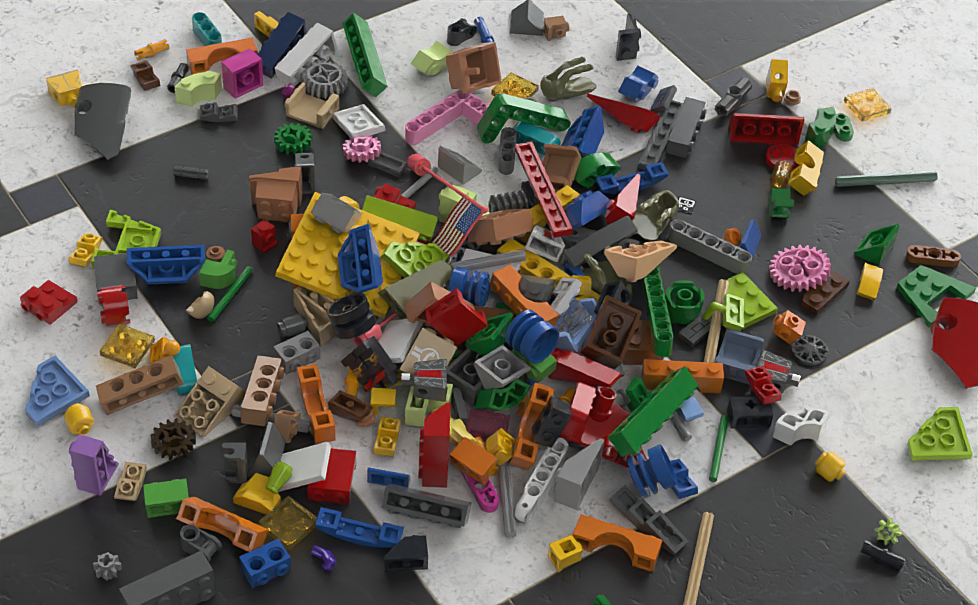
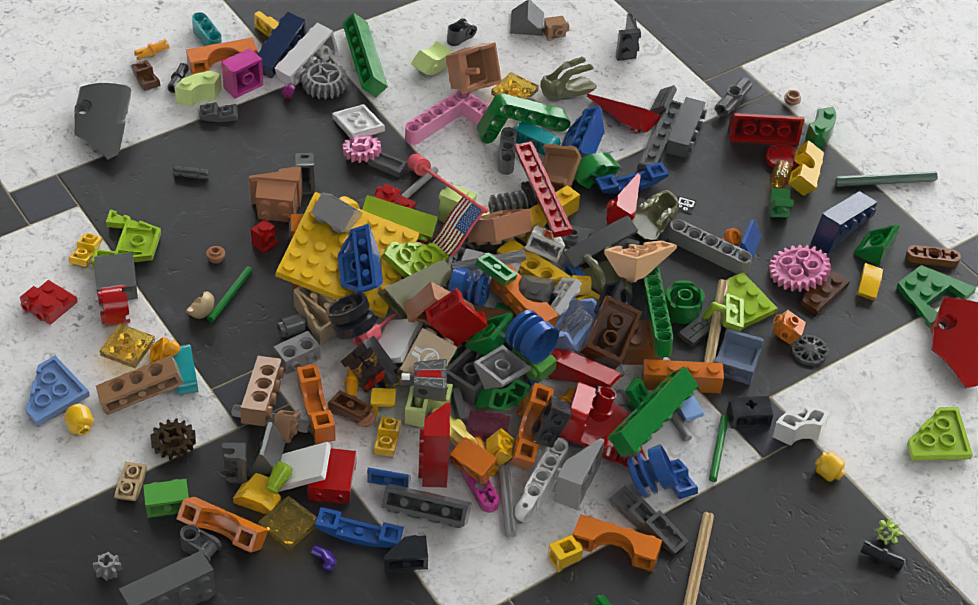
(65, 87): yellow torso -> none
(91, 464): medium lavender wedge -> none
(166, 263): blue wedge -> none
(209, 402): tan slope -> none
(217, 274): bright green brick -> none
(262, 559): blue brick -> none
(293, 138): green gear -> none
(309, 108): tan panel -> none
(457, 165): light grey slope -> none
(483, 31): blue pin -> none
(496, 269): none -> green plate
(586, 208): blue wedge -> none
(639, 84): blue brick -> none
(761, 383): red slope -> none
(777, 87): yellow torso -> none
(779, 370): dark grey torso -> none
(842, 221): none -> dark blue wedge
(843, 128): green plate -> none
(867, 104): clear yellow plate -> none

